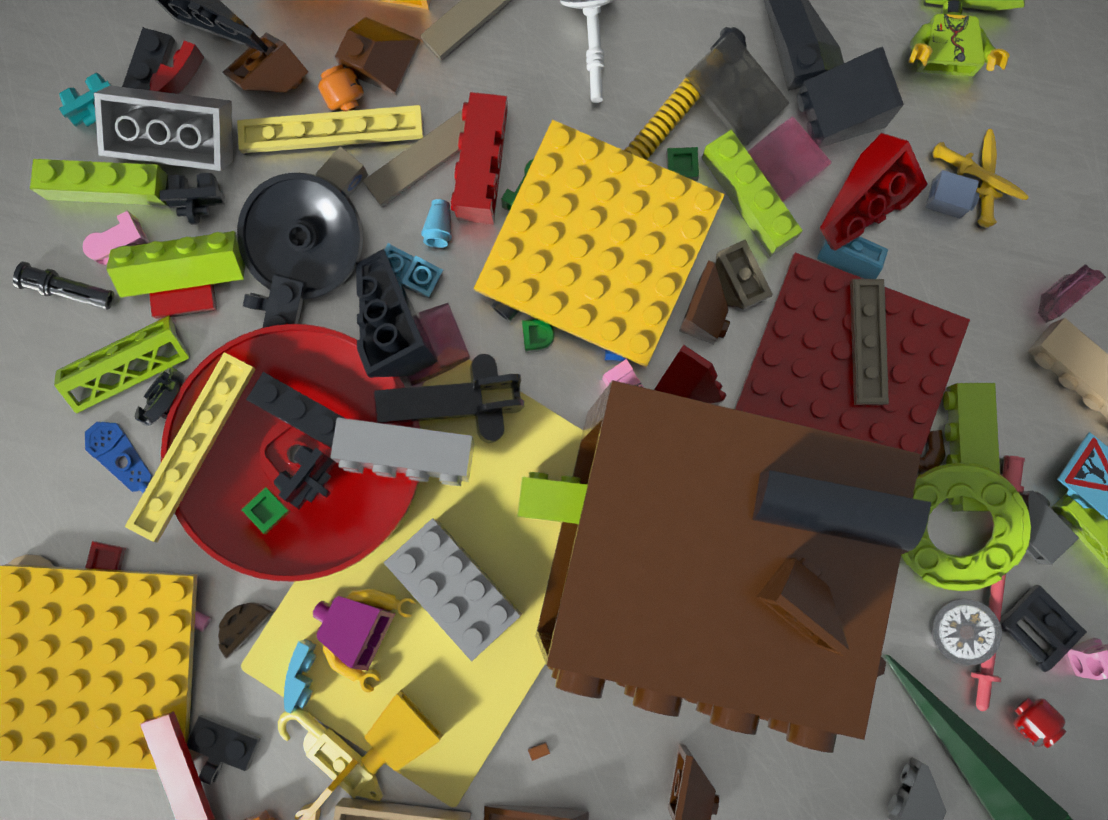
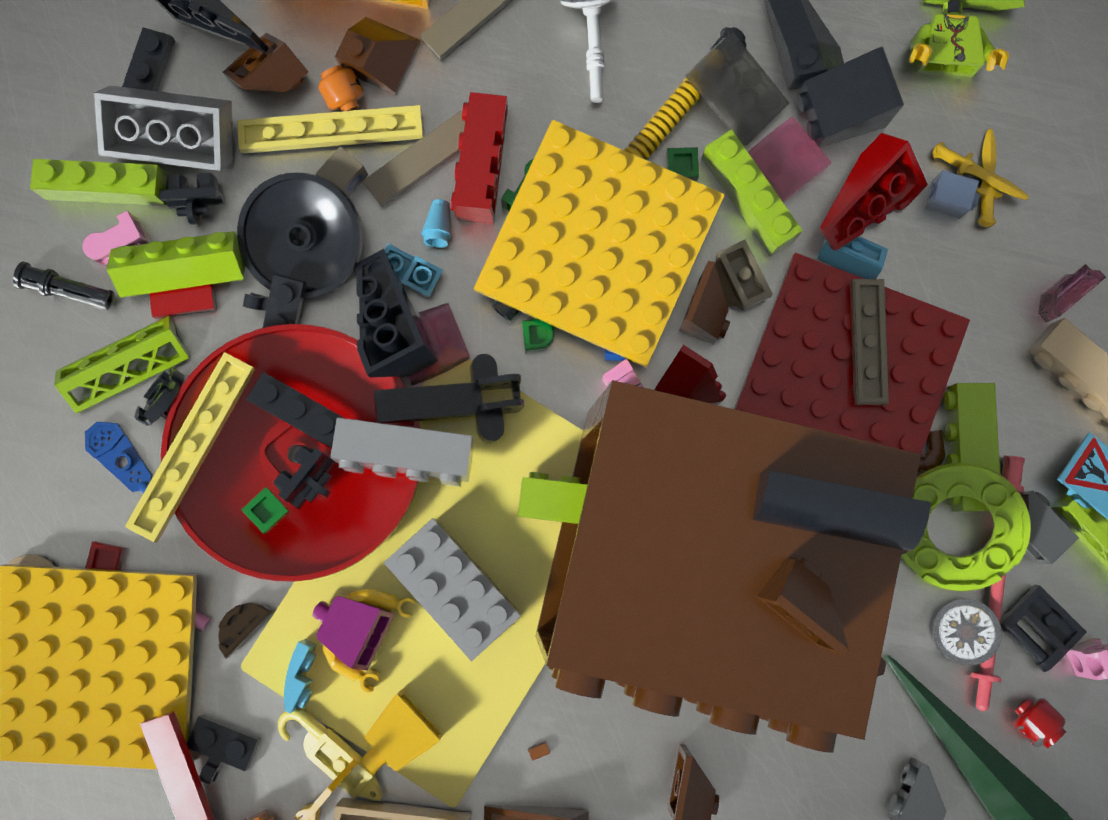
(79, 107): teal hips -> none
(176, 78): red slope -> none

